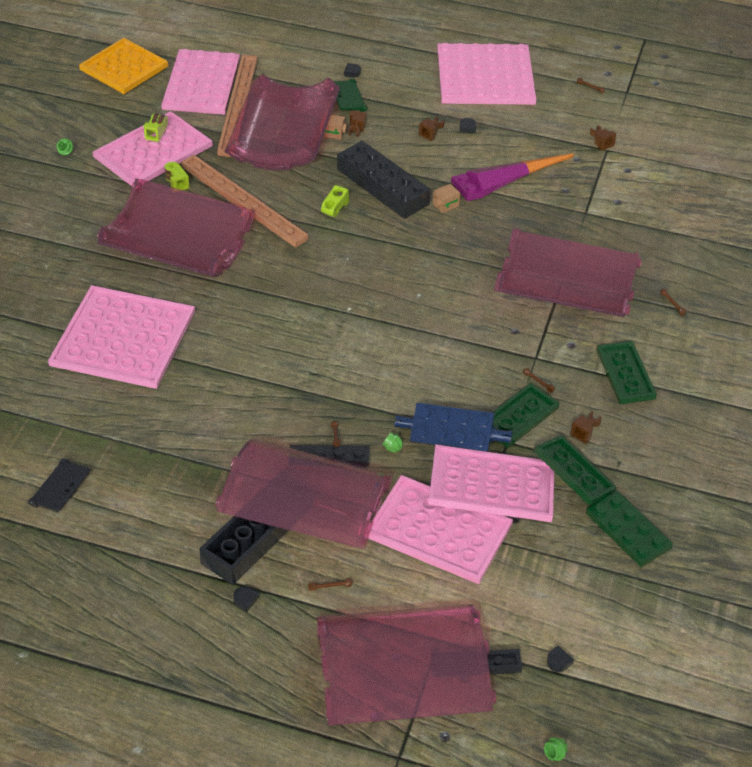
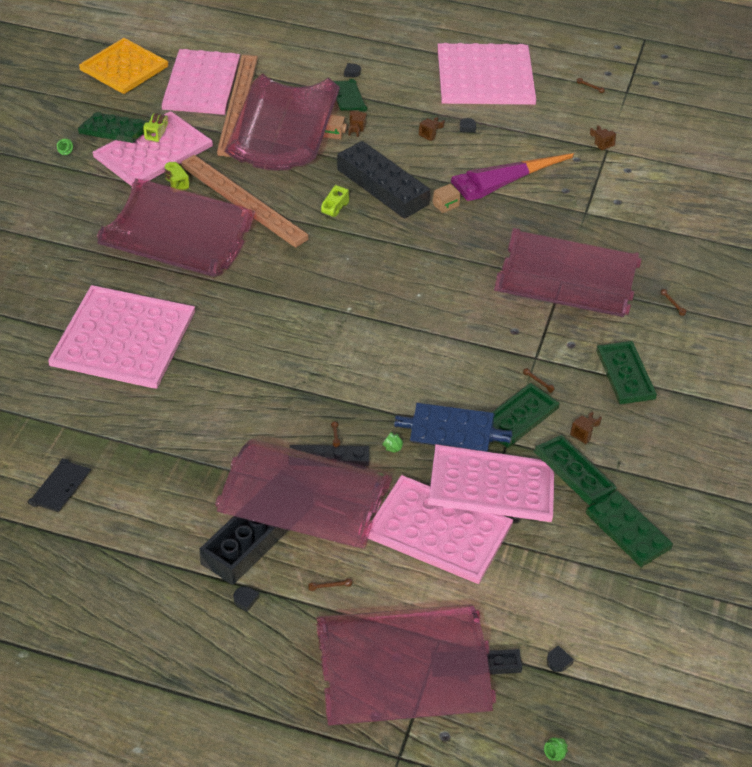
(113, 127): none -> dark green plate

